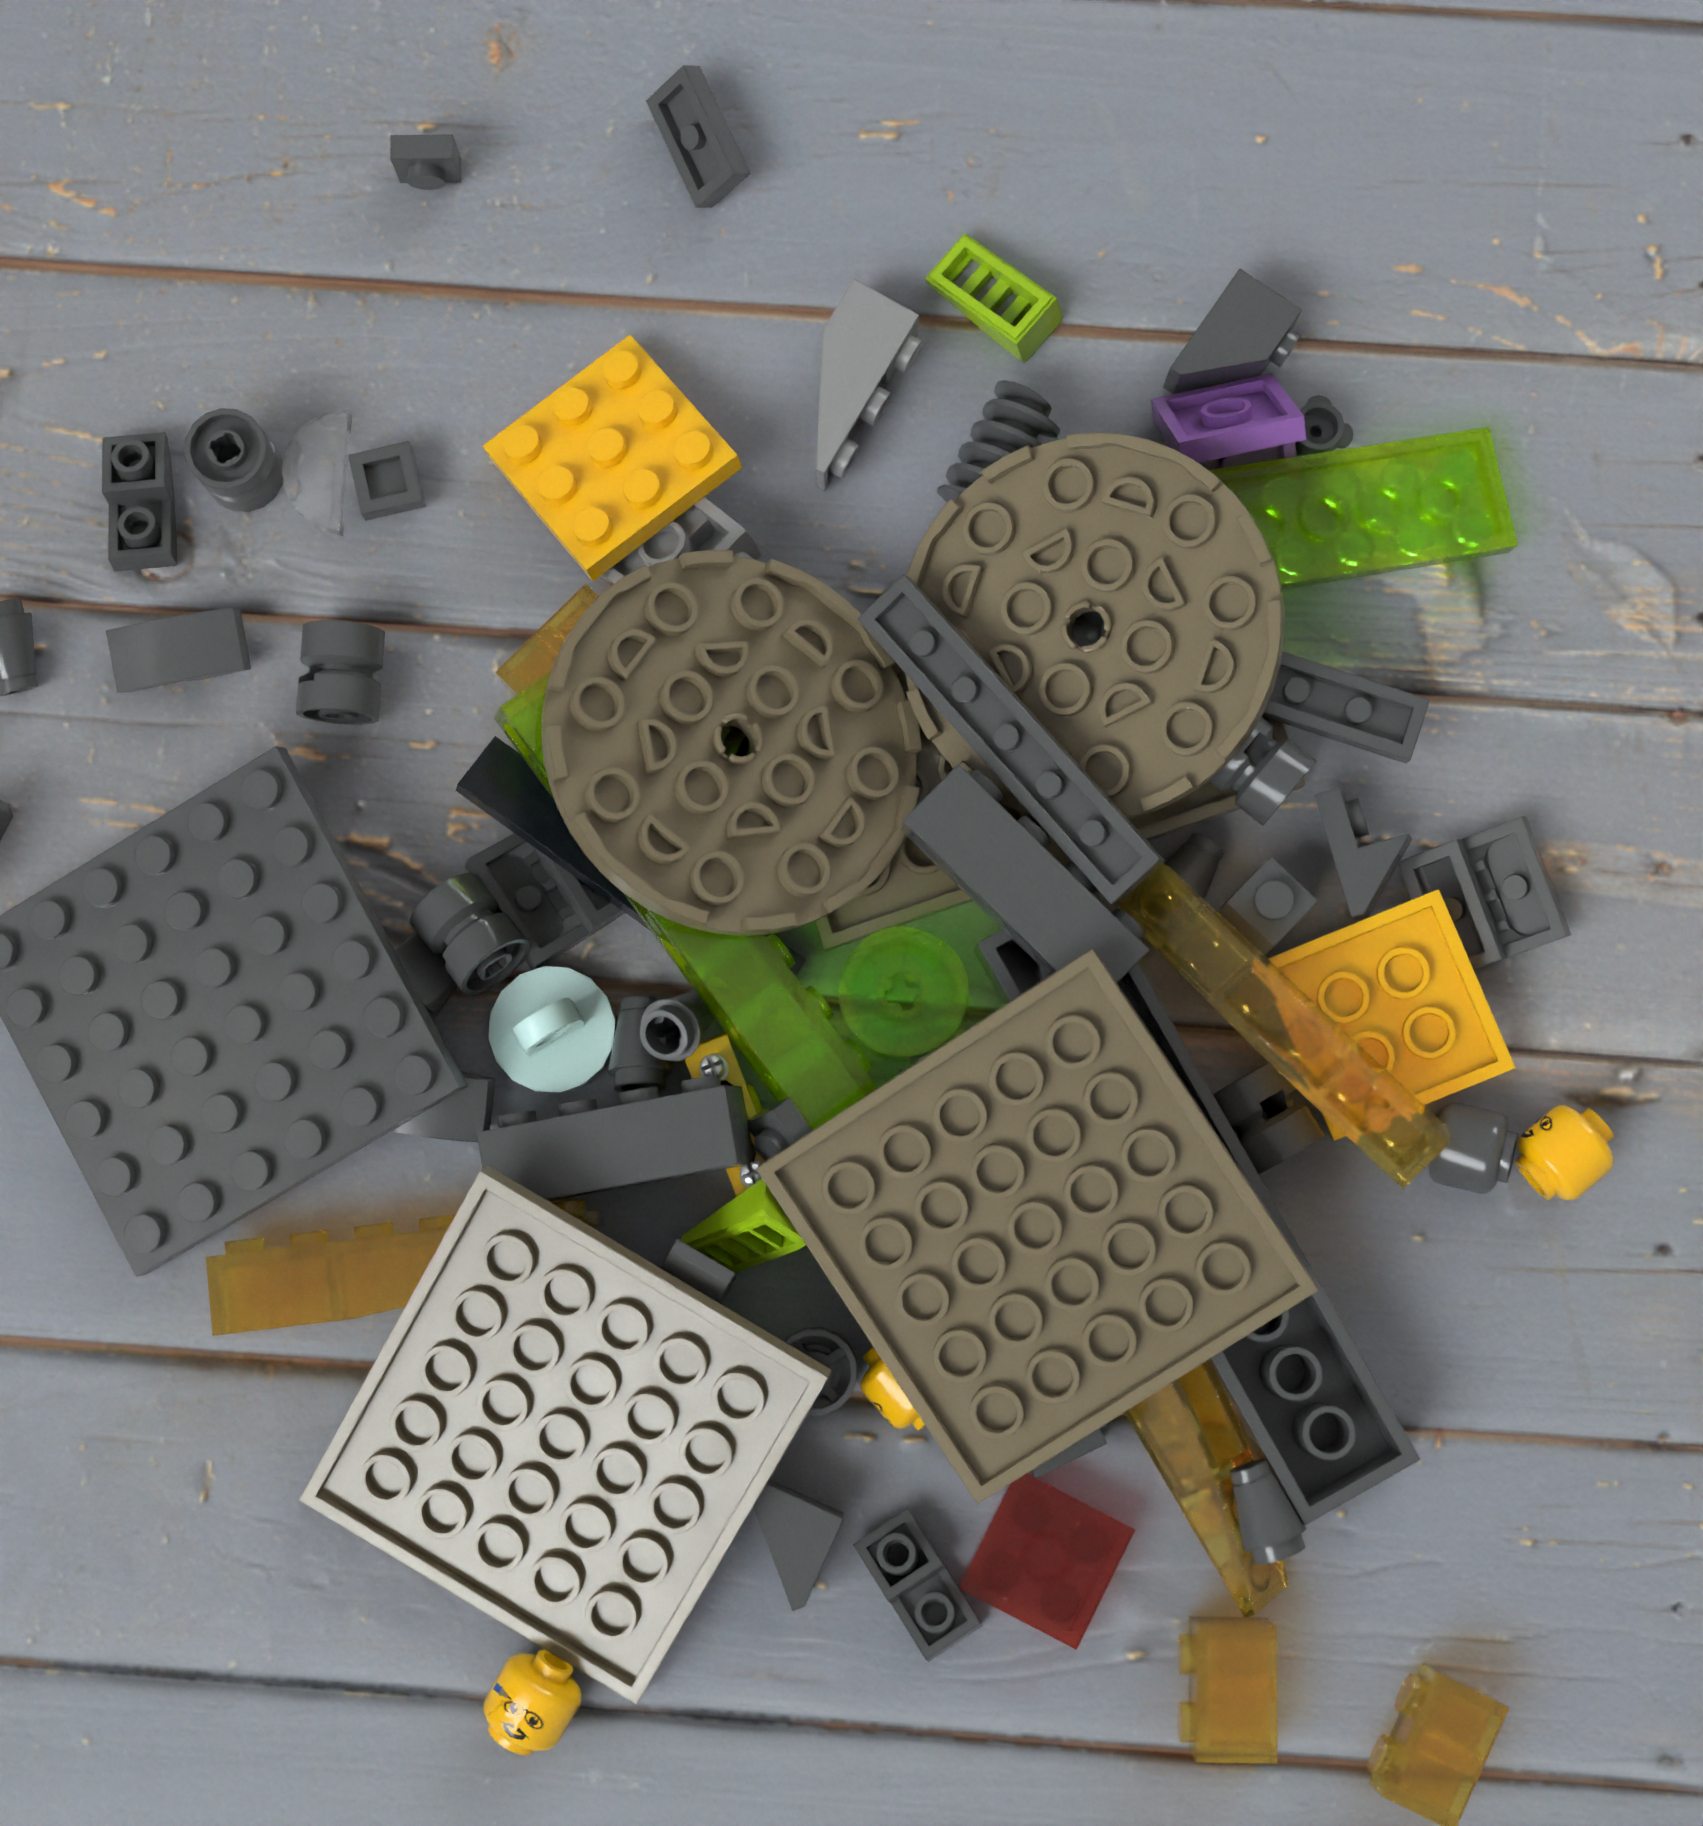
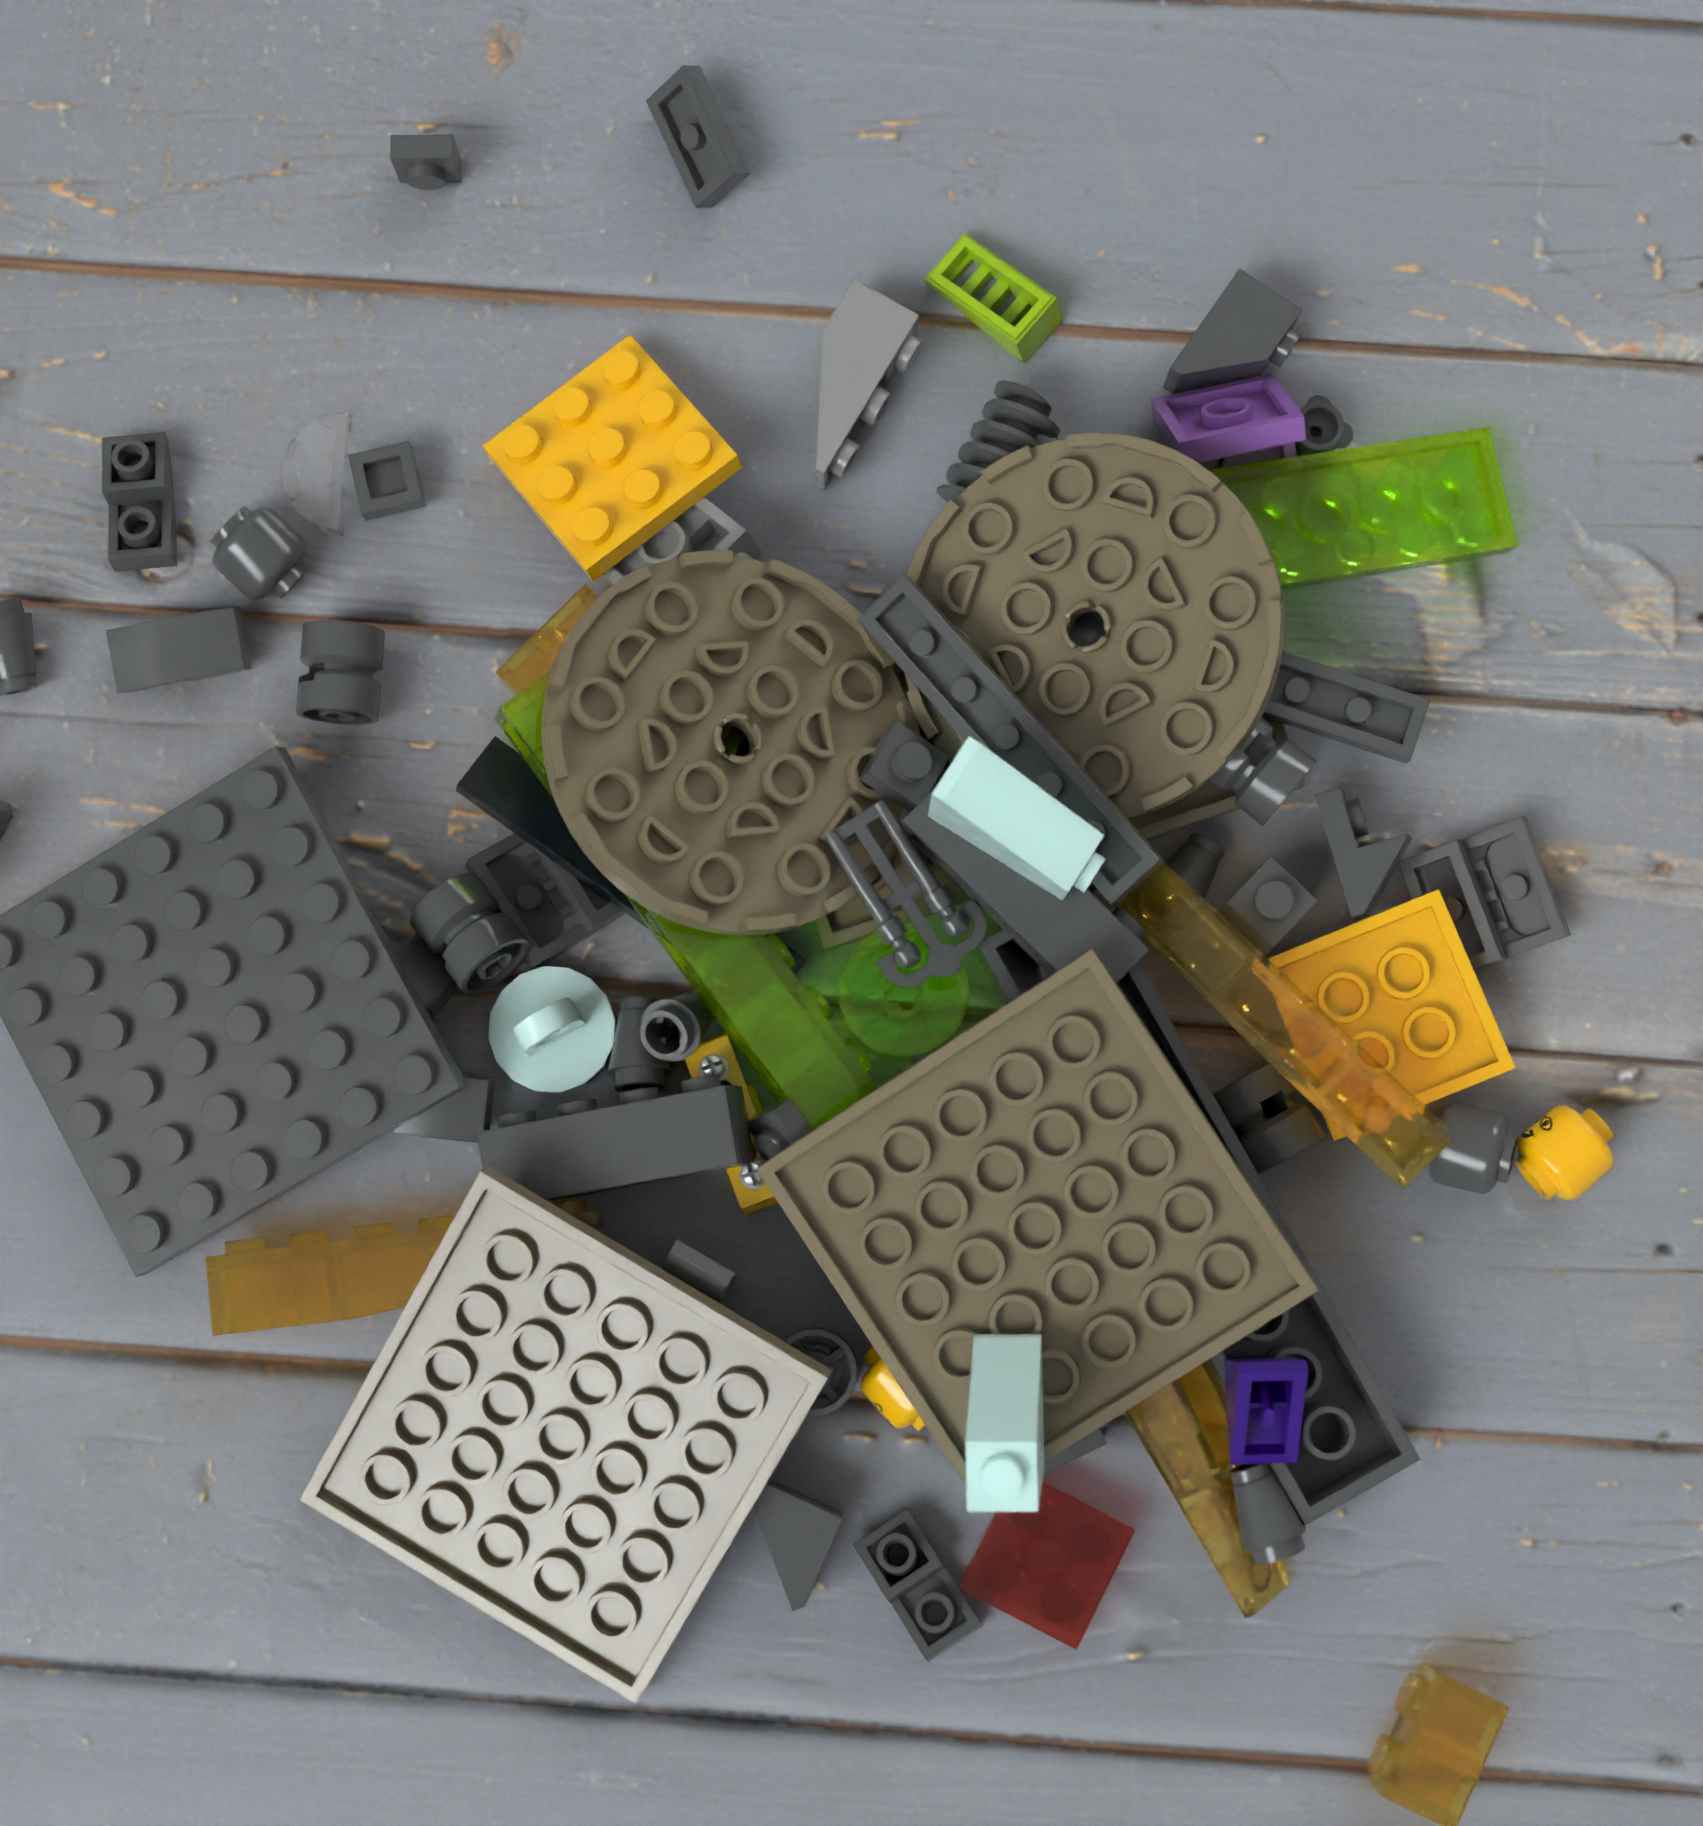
(243, 473): dark grey wheel -> none
(259, 553): none -> dark grey head
(531, 1702): yellow head -> none
(752, 1220): lime slope -> none
(904, 766): none -> dark grey plate
(943, 958): none -> dark grey piece
(1005, 1424): none -> light aqua slope
(1015, 821): none -> light aqua slope
(1230, 1689): clear yellow brick -> none
(1264, 1408): none -> dark purple slope

